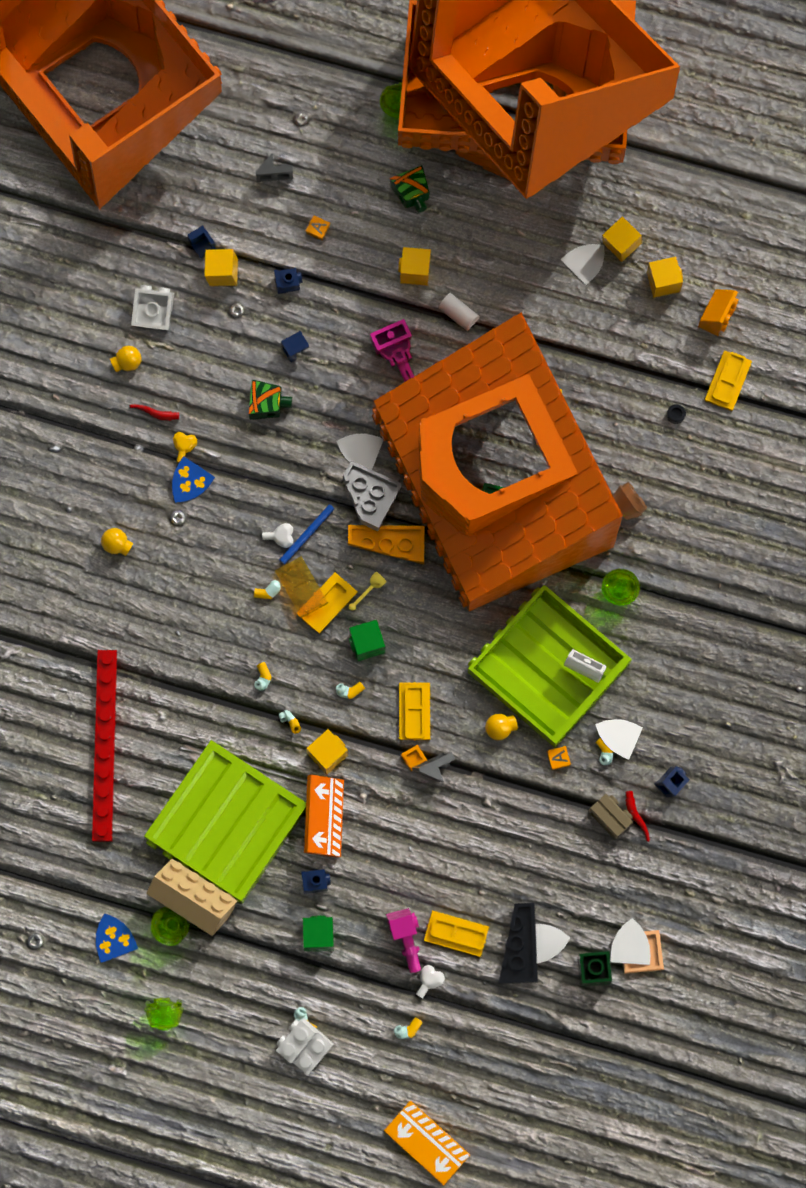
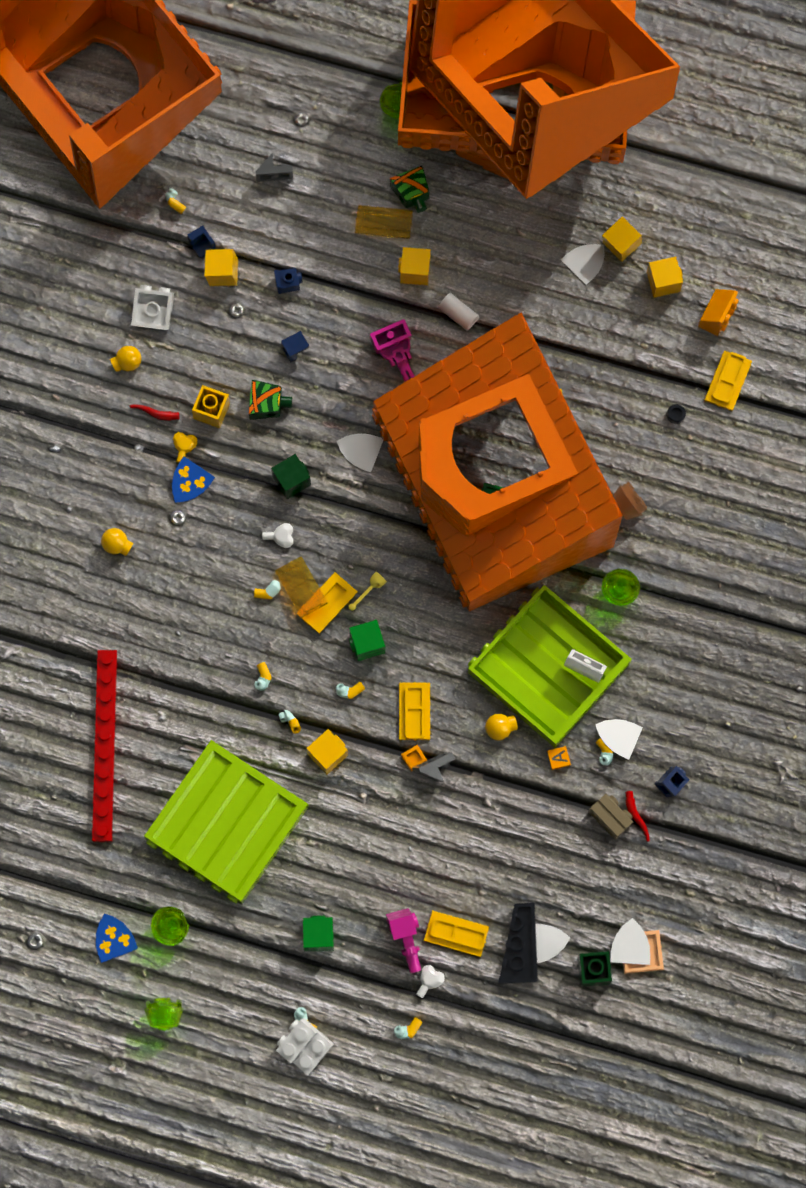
(172, 202): none -> yellow arm
(191, 897): tan brick -> none
(211, 406): none -> yellow head
(291, 476): none -> dark green head
(307, 533): blue bar -> none
(311, 887): dark blue brick -> none
(317, 227): light orange tile -> none
(324, 816): orange tile -> none
(370, 494): light grey plate -> none
(384, 222): none -> clear yellow piece
(394, 541): light orange wing -> none
(427, 1142): light orange tile -> none

